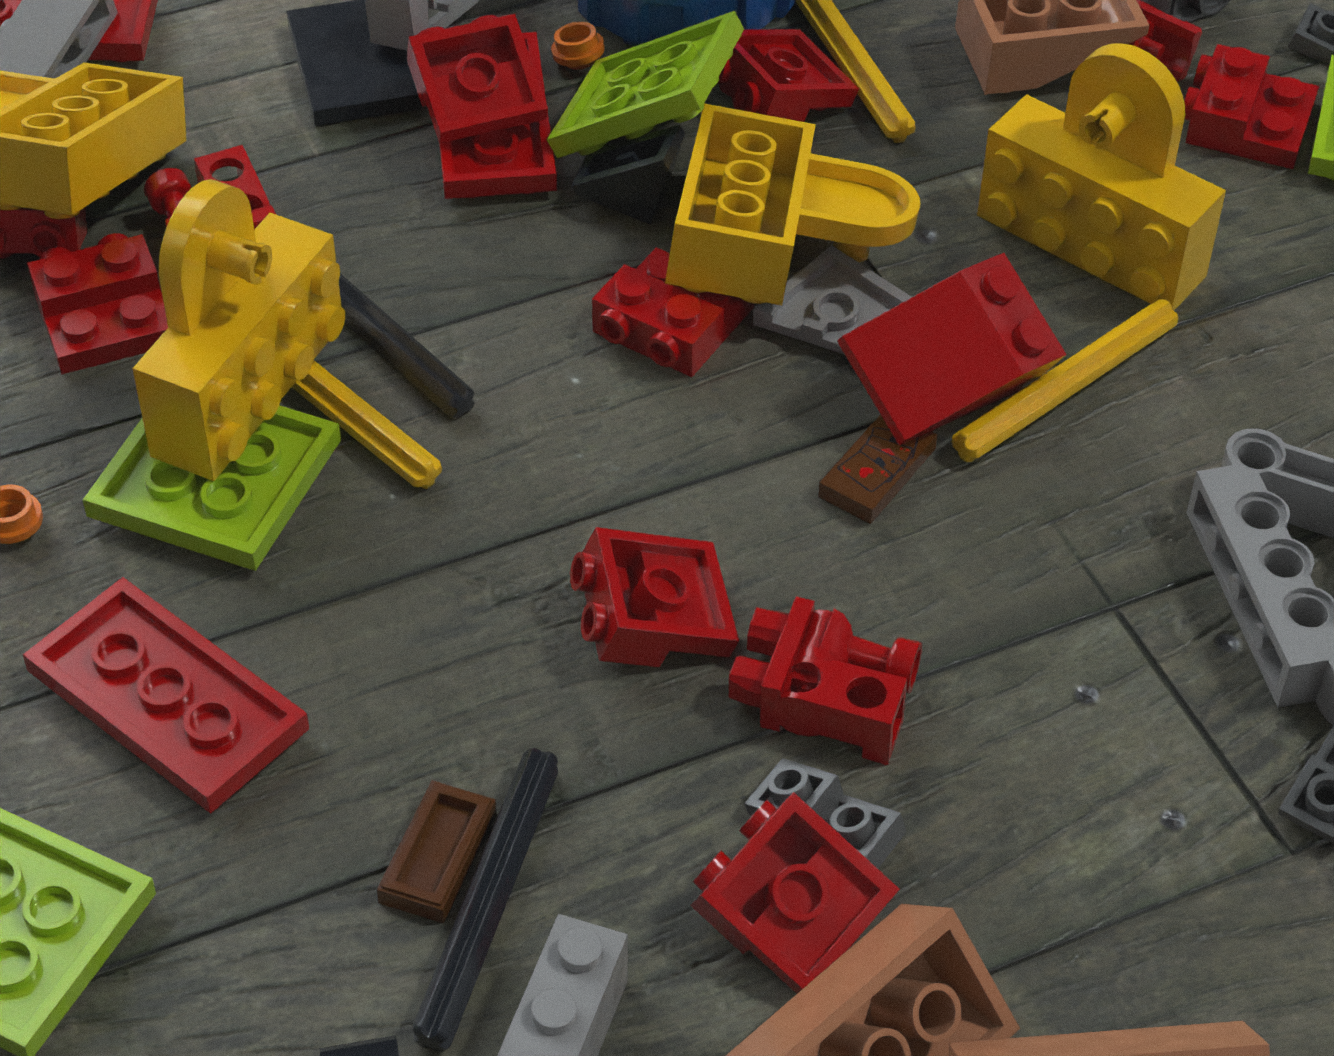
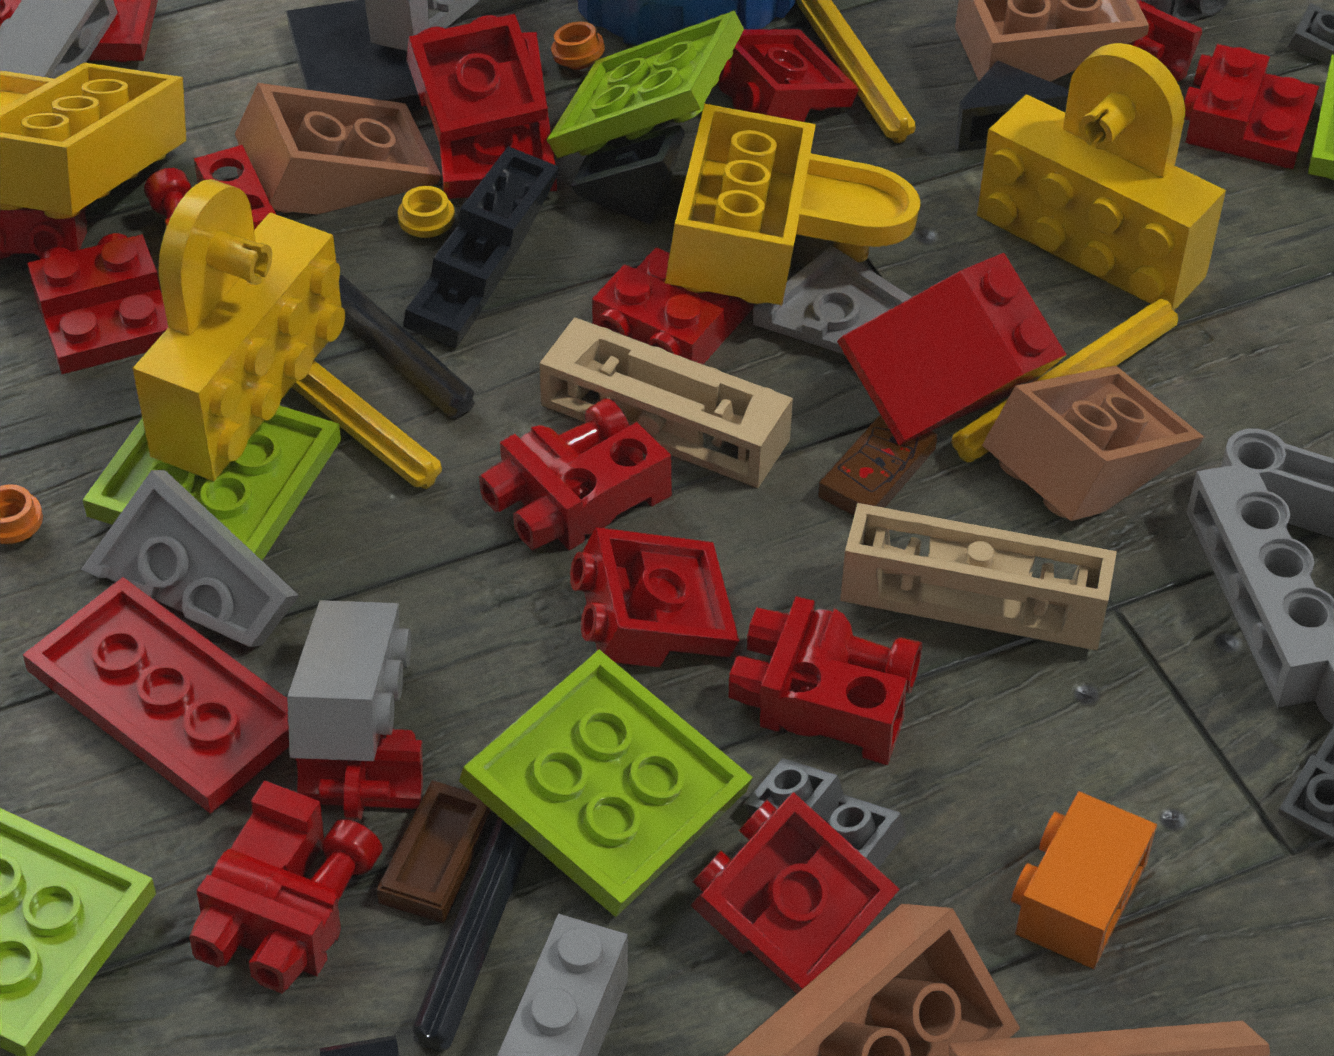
(191, 563): none -> light grey wing
(264, 900): none -> red hips
(331, 149): none -> nougat slope
(347, 681): none -> light grey brick
(388, 781): none -> red hips
(425, 212): none -> yellow plate
(481, 247): none -> black slope
(577, 476): none -> red hips
(605, 781): none -> lime plate
(669, 399): none -> tan brick
(977, 577): none -> tan brick
(995, 96): none -> black slope
(1083, 879): none -> orange brick
(1087, 439): none -> nougat slope

